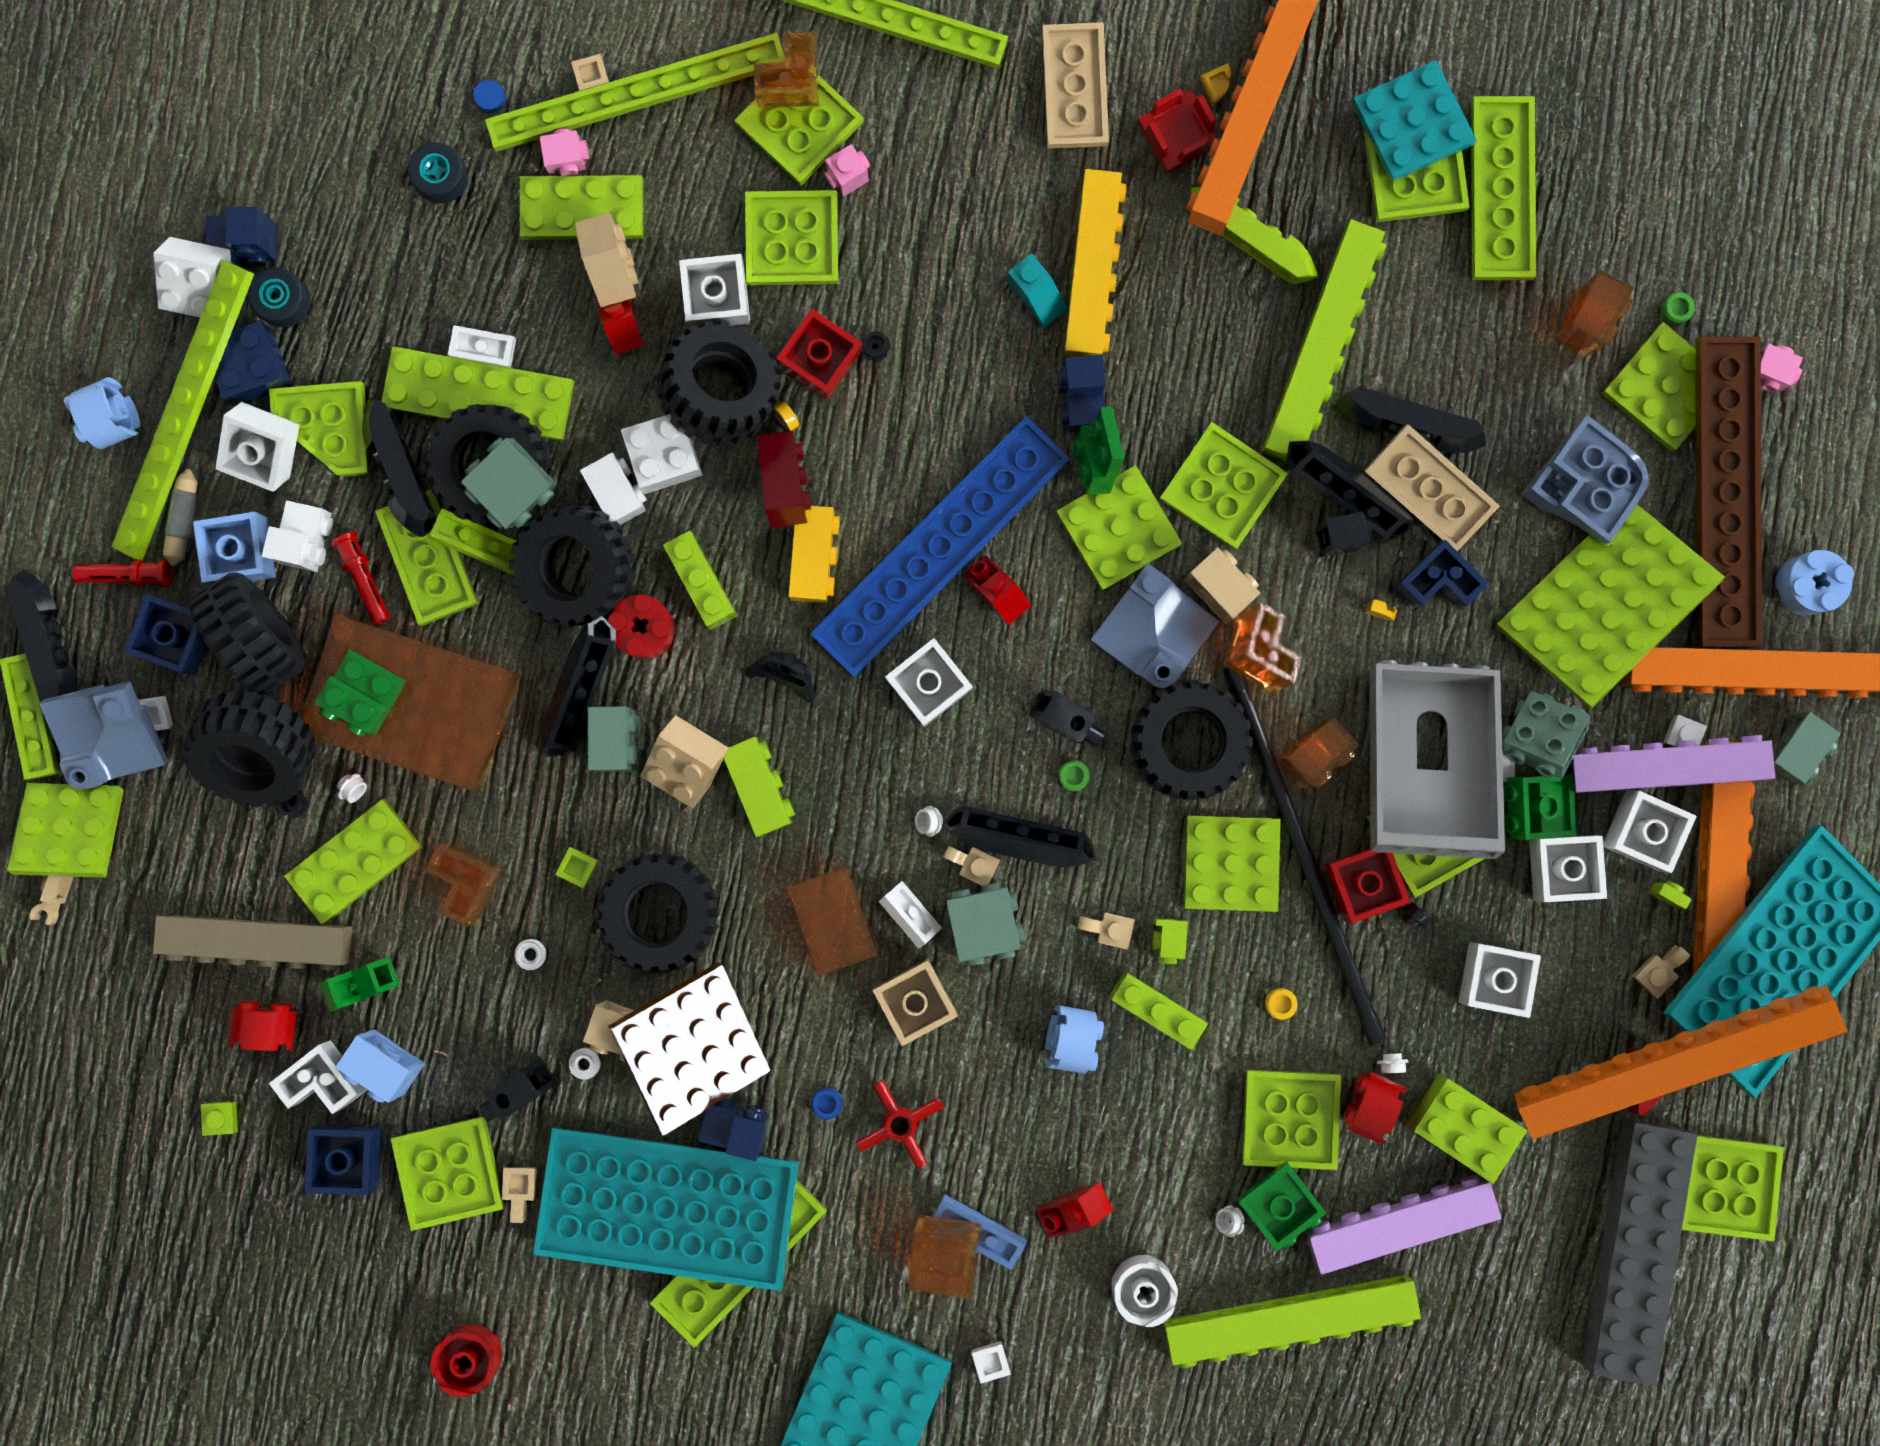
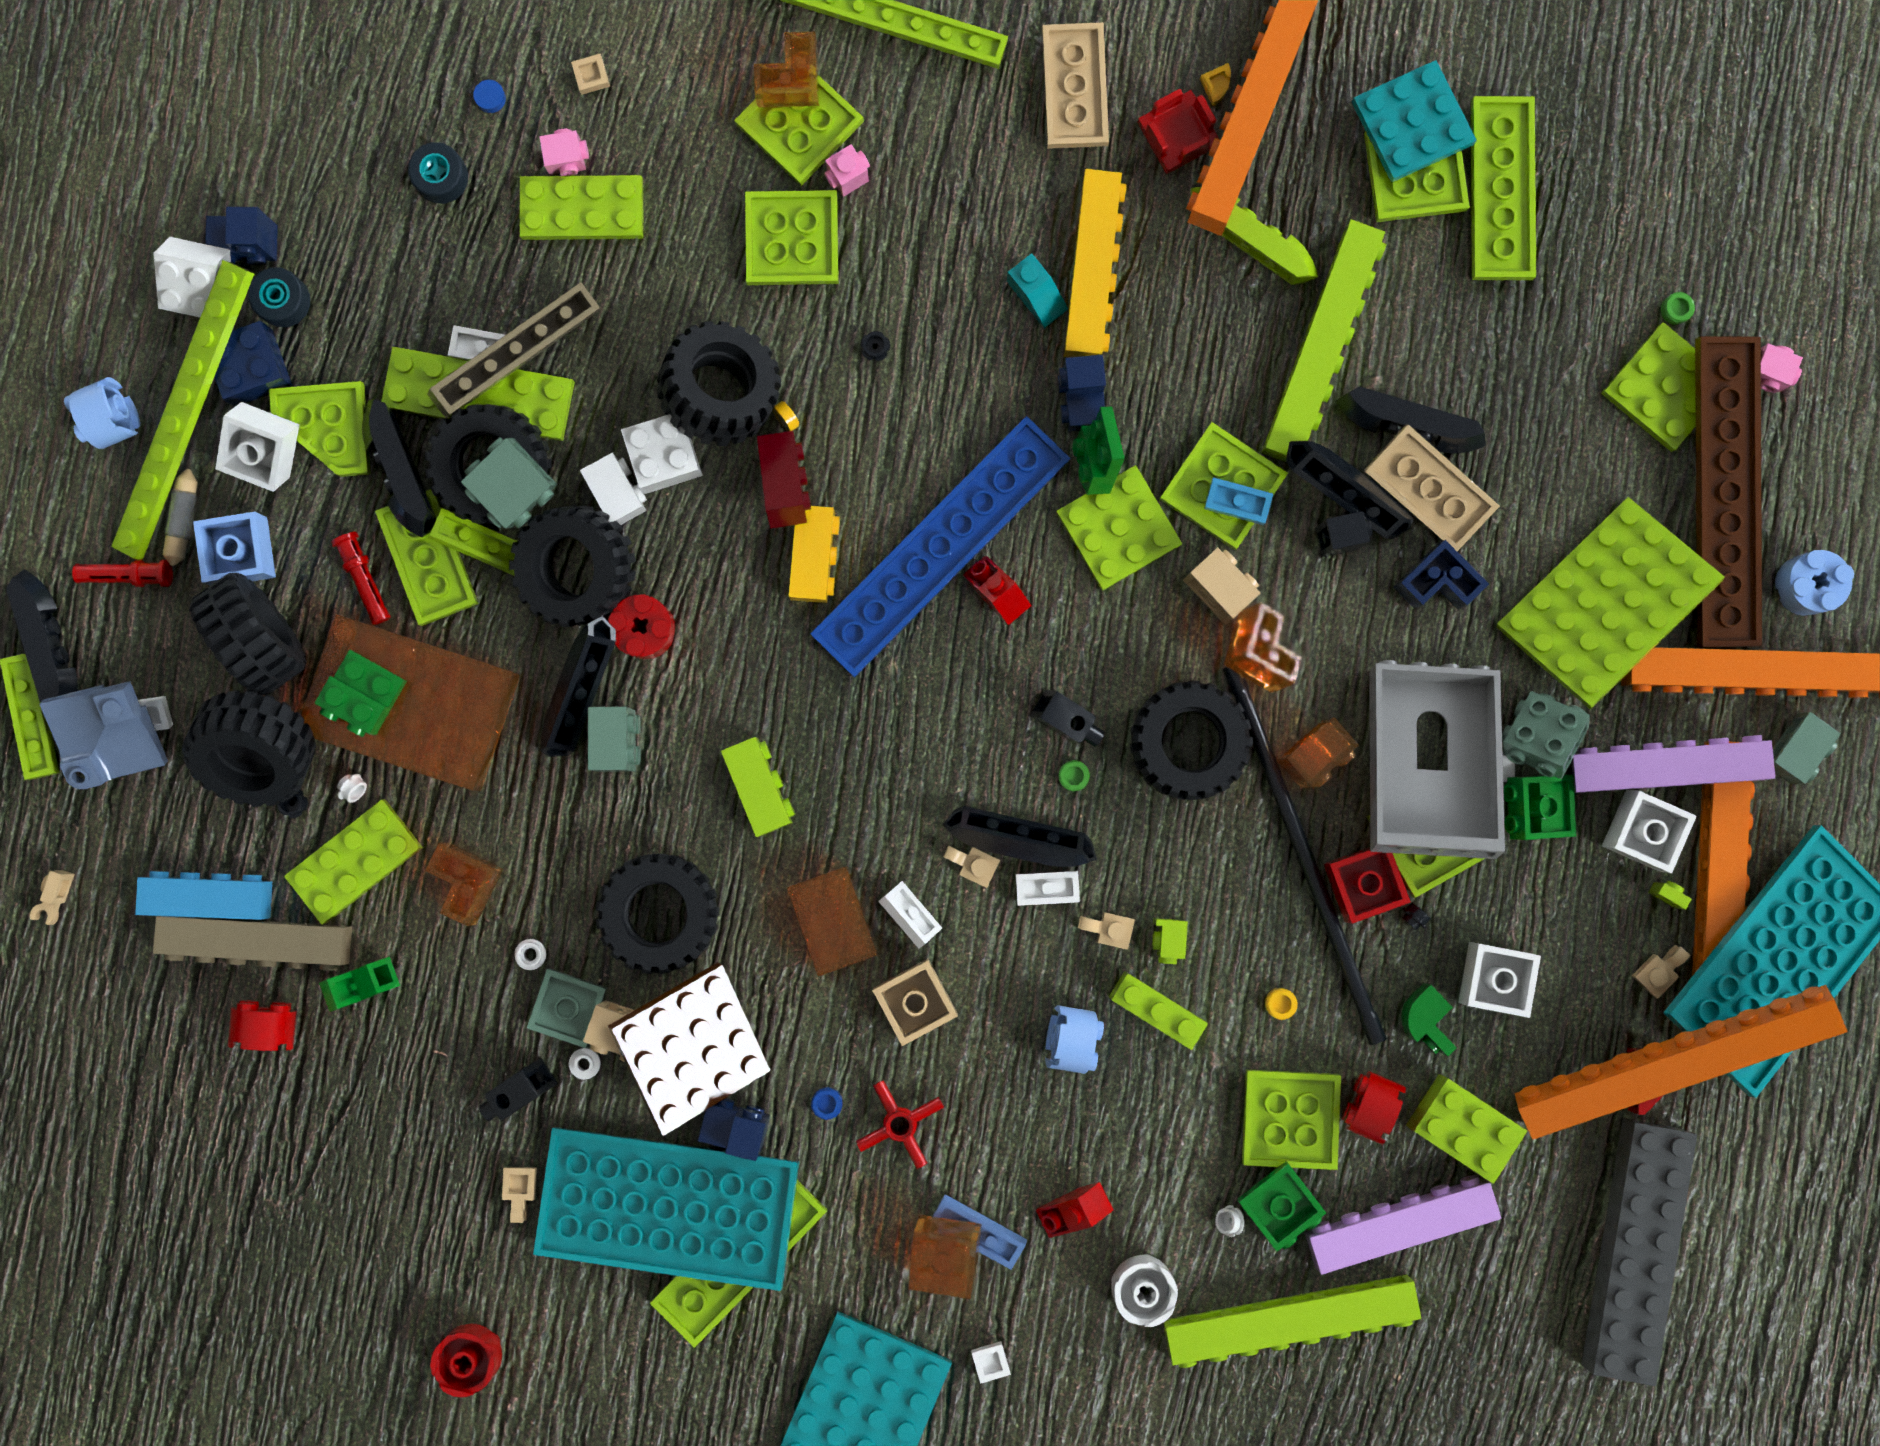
(65, 830): lime plate -> none
(166, 636): dark blue brick -> none
(204, 897): none -> dark azure brick
(219, 1118): lime plate -> none
(300, 537): white brick -> none
(317, 1074): white brick -> none
(342, 1159): dark blue brick -> none
(379, 1066): light blue brick -> none
(447, 1173): lime plate -> none
(513, 350): none -> dark tan brick
(565, 1007): none -> sand green plate
(577, 867): lime plate -> none
(607, 259): tan brick -> none
(621, 326): red slope -> none
(633, 92): lime plate -> none
(684, 761): tan brick -> none
(700, 580): lime brick -> none
(715, 290): white brick -> none
(784, 670): black piece -> none
(819, 354): red brick -> none
(928, 682): white brick -> none
(929, 821): white plate -> none
(985, 924): sand green brick -> none
(1047, 888): none -> white plate
(1154, 629): sand blue slope -> none
(1232, 863): lime plate -> none
(1238, 501): none -> dark azure plate
(1380, 609): yellow tile -> none
(1393, 1063): white plate -> none
(1421, 1014): none -> green brick
(1568, 868): white brick -> none
(1590, 481): sand blue slope -> none
(1594, 314): clear orange brick -> none
(1684, 729): white plate -> none
(1734, 1188): lime plate -> none

